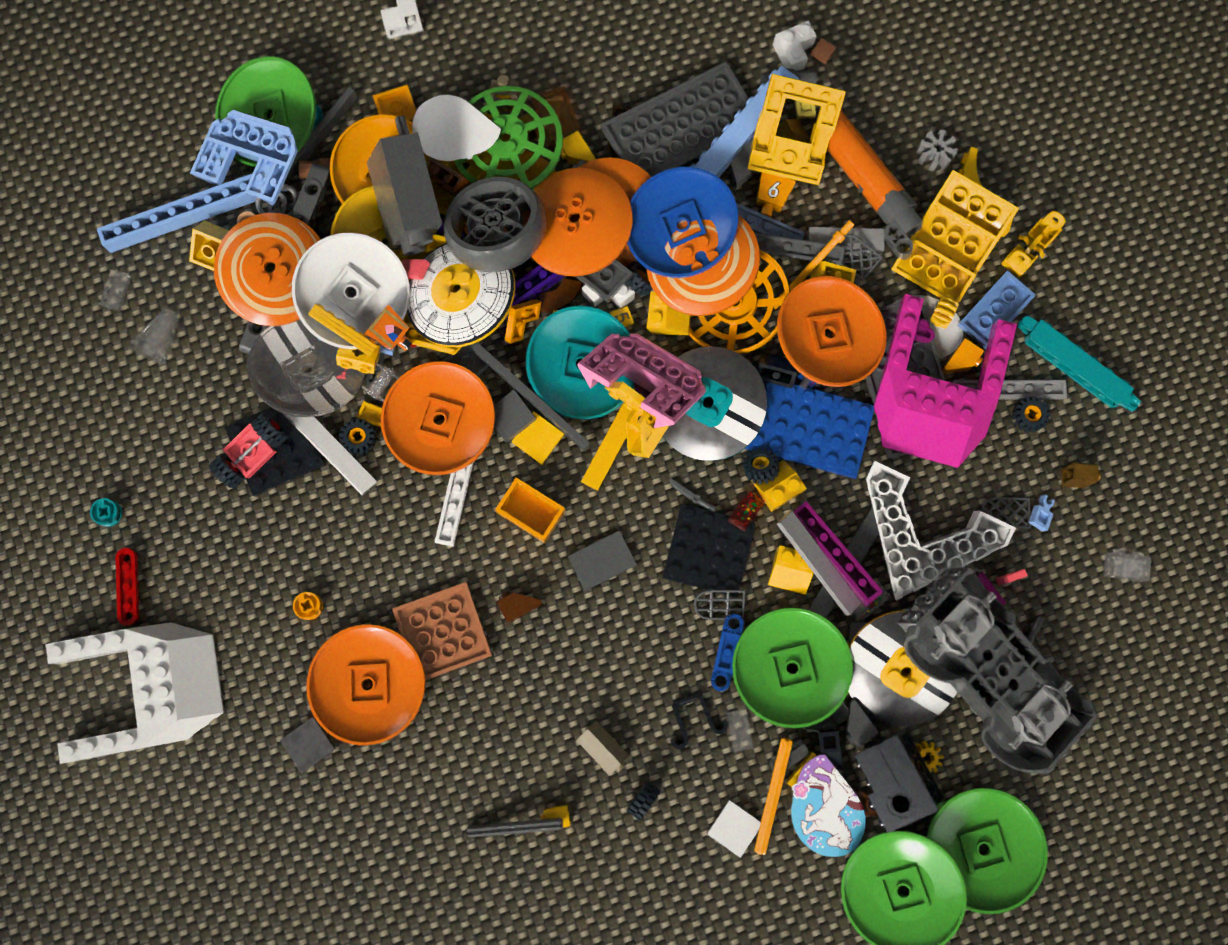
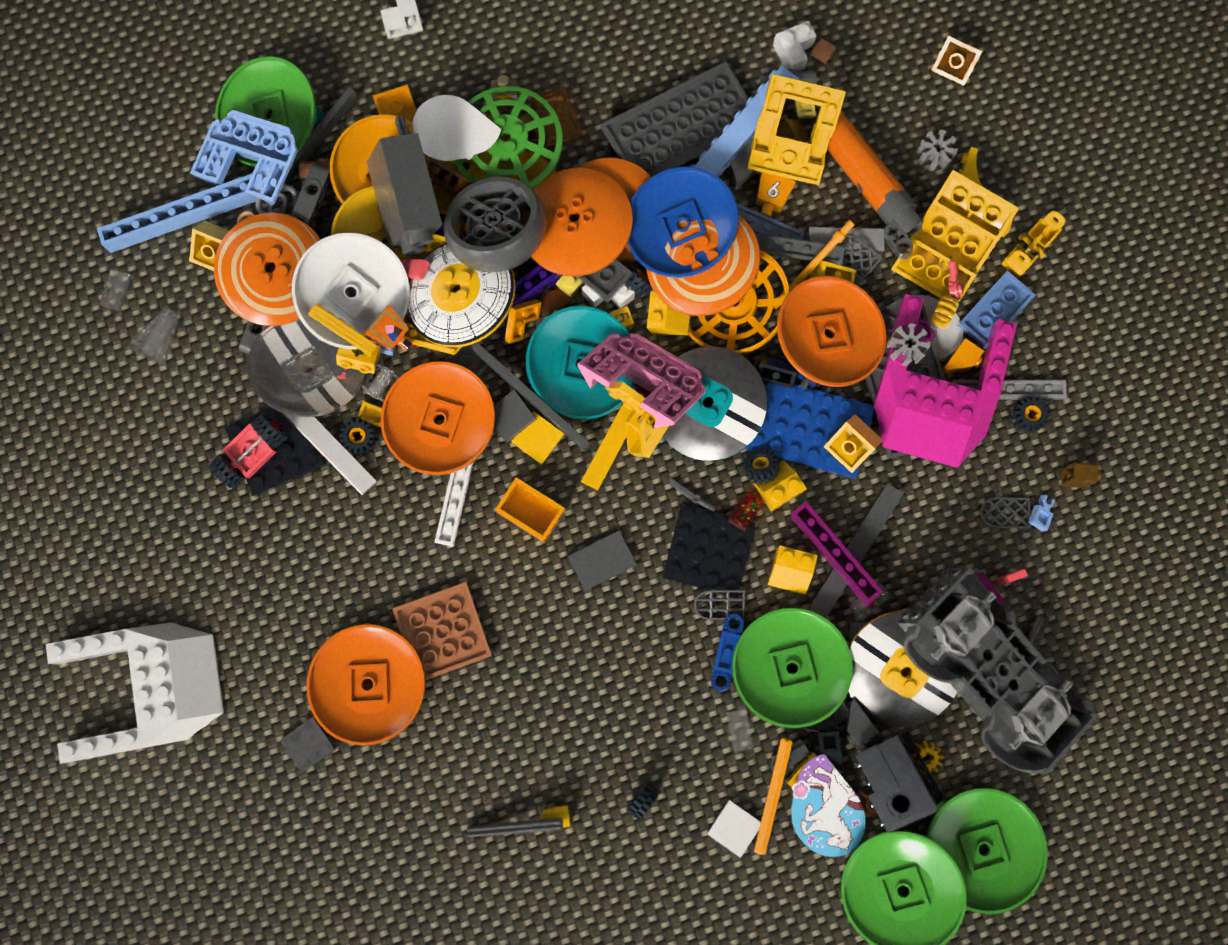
(105, 512): teal wheel -> none
(127, 586): red plate -> none
(307, 606): light orange wheel -> none
(516, 605): reddish brown slope -> none
(569, 284): none -> light yellow plate
(576, 149): yellow slope -> none
(603, 748): brick -> none
(688, 699): black piece -> none
(819, 563): light grey tile -> none
(853, 443): none -> yellow slope
(914, 351): none -> light grey gear
(917, 565): white wedge -> none
(955, 288): none -> coral plate
(956, 60): none -> pearl gold slope
(1078, 364): teal hinge -> none
(1127, 566): clear brick -> none

